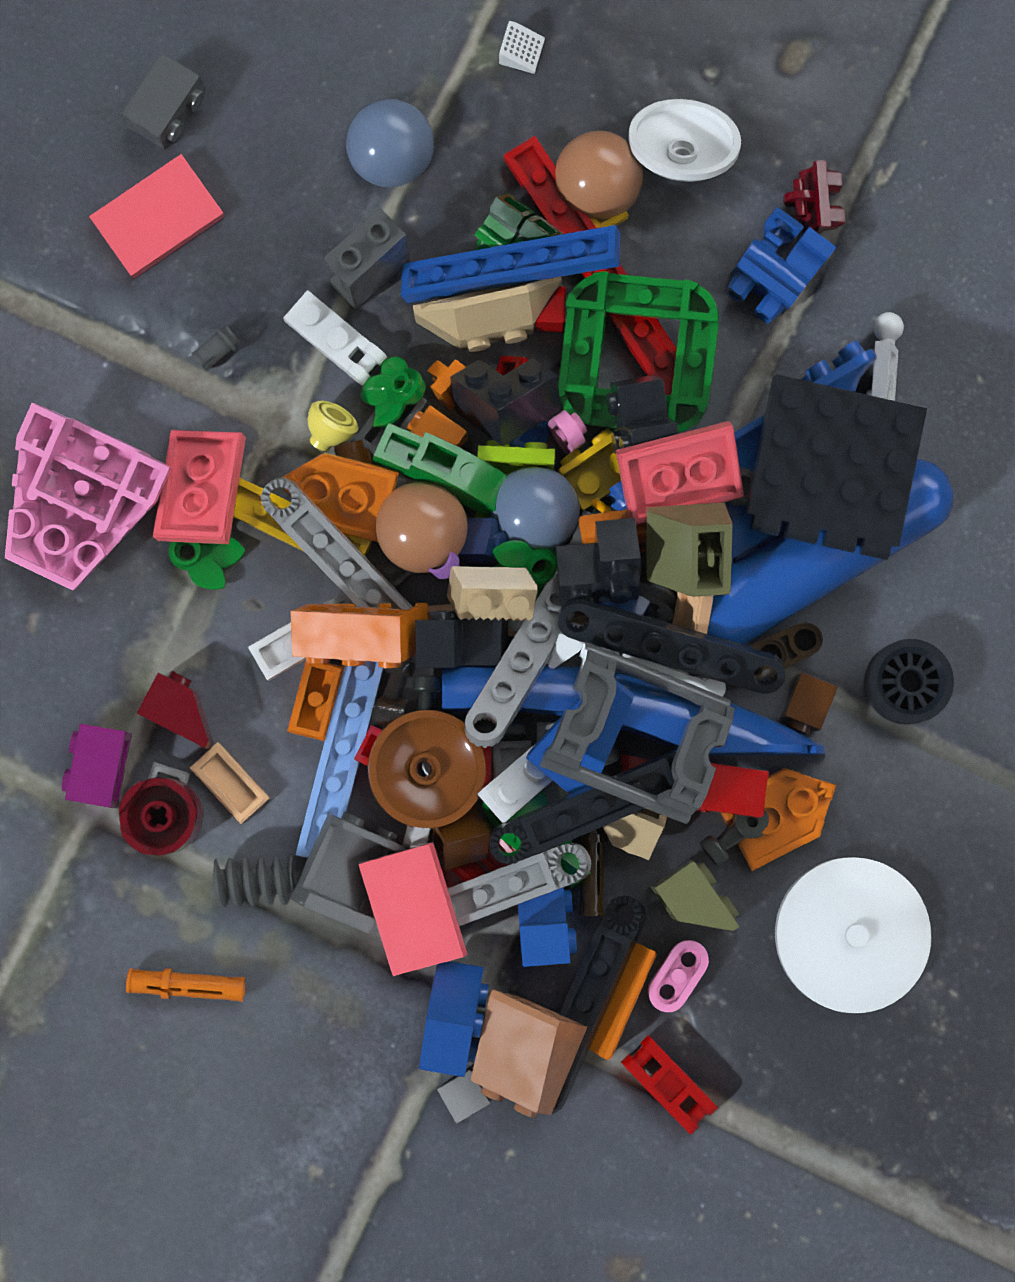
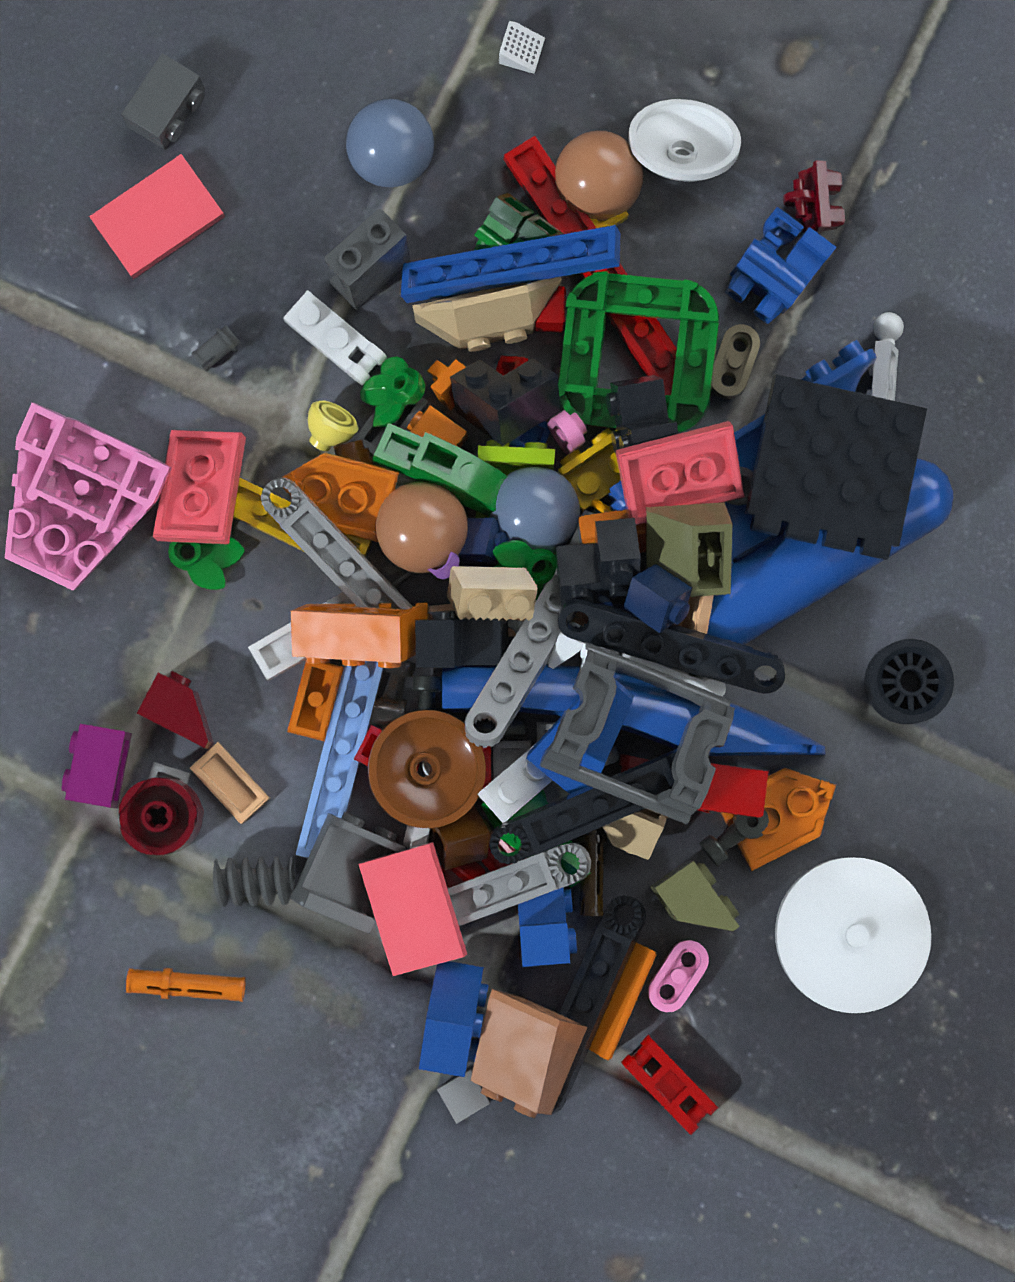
(658, 598): none -> dark blue brick
(735, 363): none -> dark tan plate
(786, 649): dark brown beam -> none
(808, 704): reddish brown brick -> none

